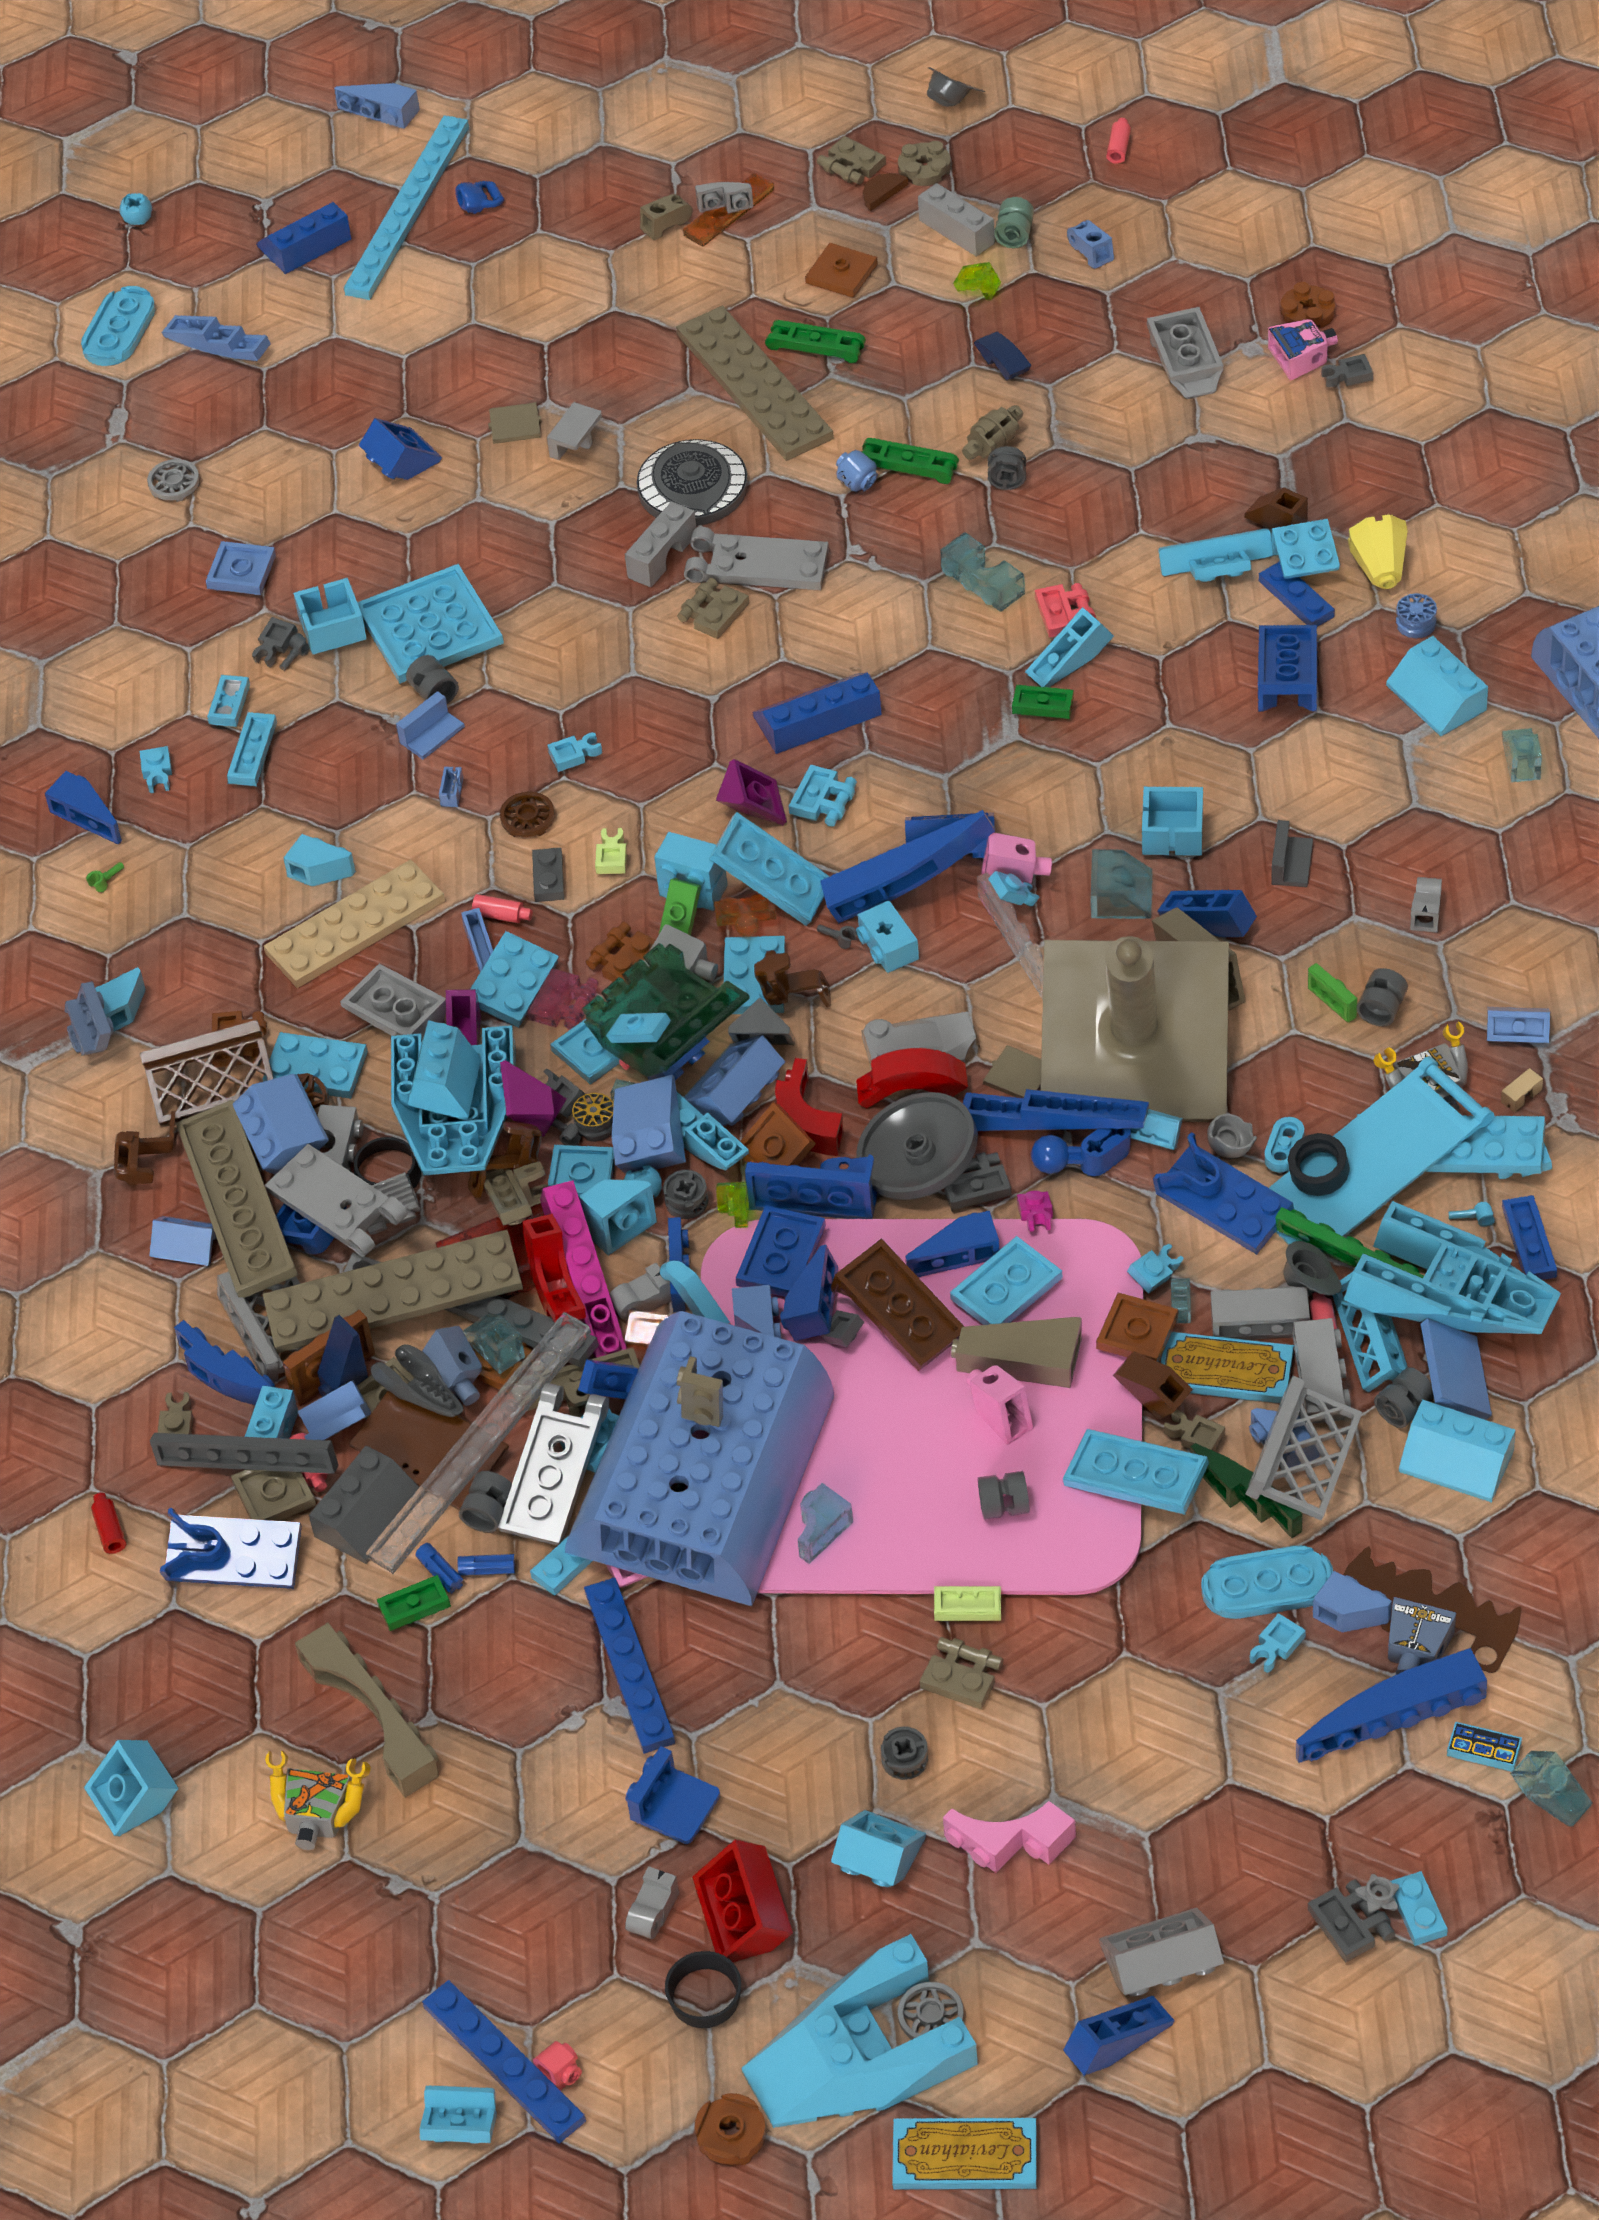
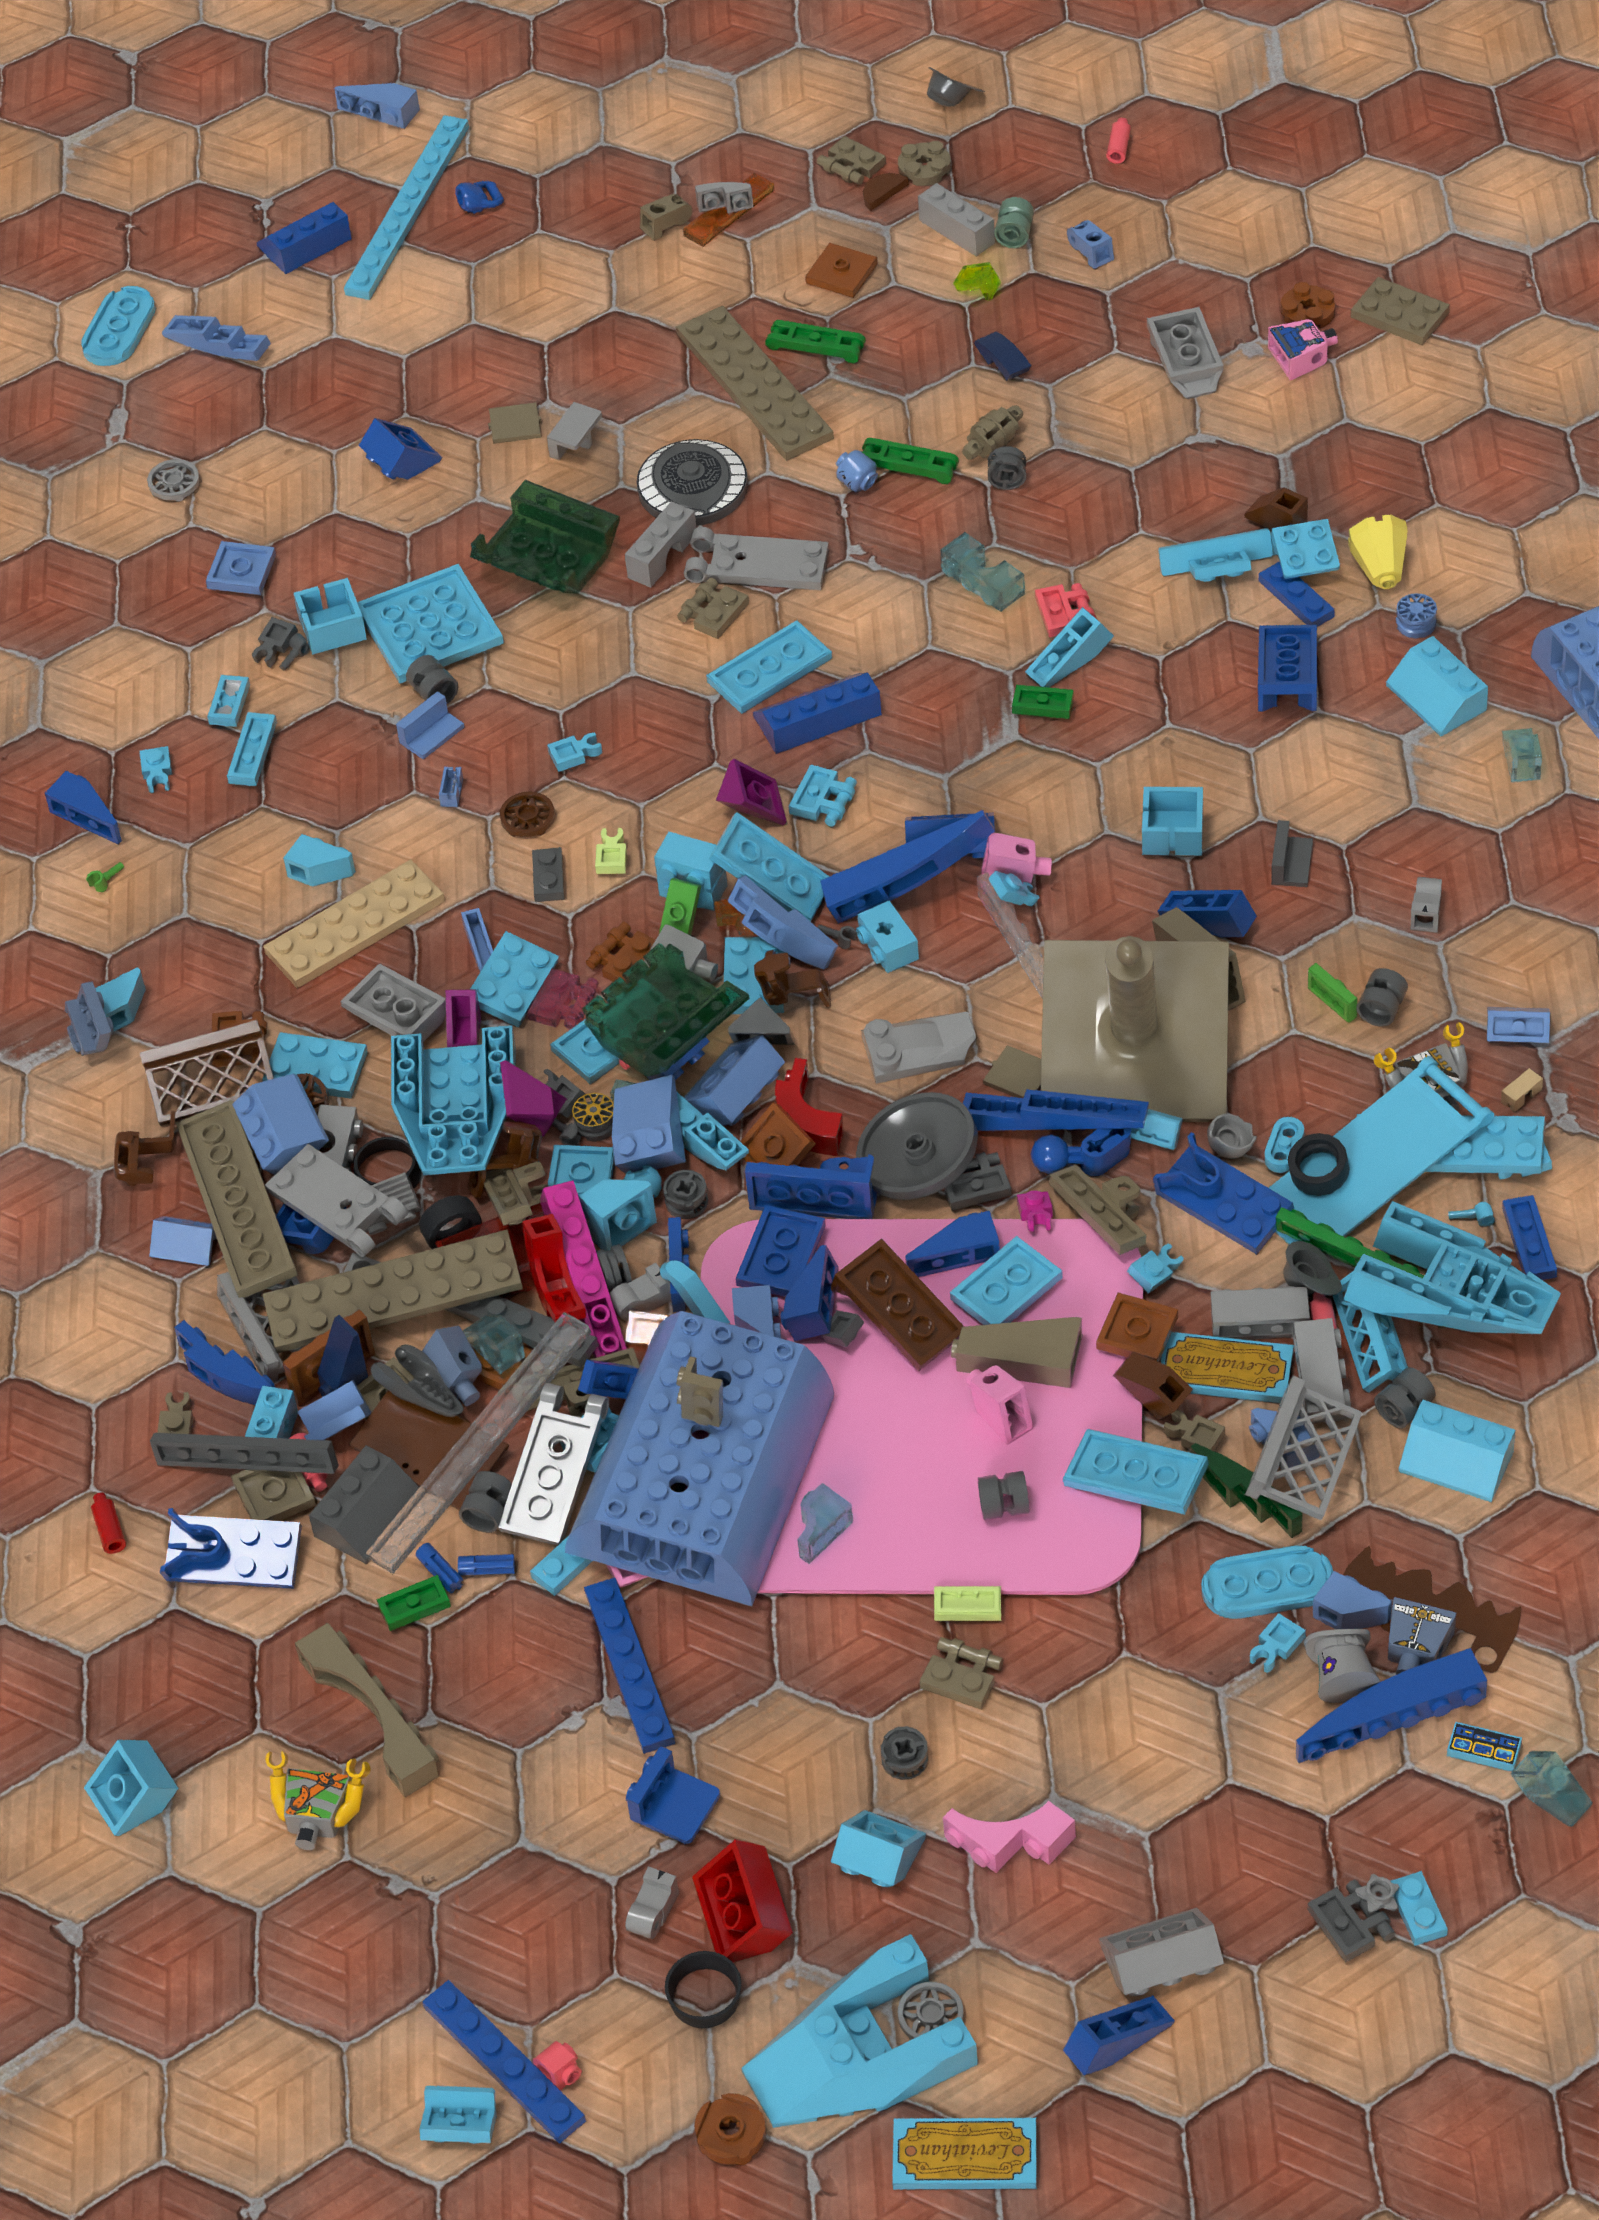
(135, 209): medium azure piece -> none
(445, 1072): medium azure slope -> none
(445, 1211): none -> black tyre
(501, 909): coral cylinder -> none
(550, 539): none -> clear green slope
(610, 1264): none -> dark grey wheel
(638, 1028): medium azure plate -> none
(733, 1199): clear neon green bracket -> none
(769, 666): none -> medium azure tile
(782, 929): none -> medium blue slope
(911, 1069): red arch -> none
(1103, 1208): none -> dark tan plate
(1120, 886): clear light blue slope -> none
(1181, 1299): clear light blue piece -> none
(1341, 1663): none -> light grey hat
(1351, 370): dark grey plate -> none
(1400, 311): none -> dark tan plate
(1455, 1369): medium blue tile -> none

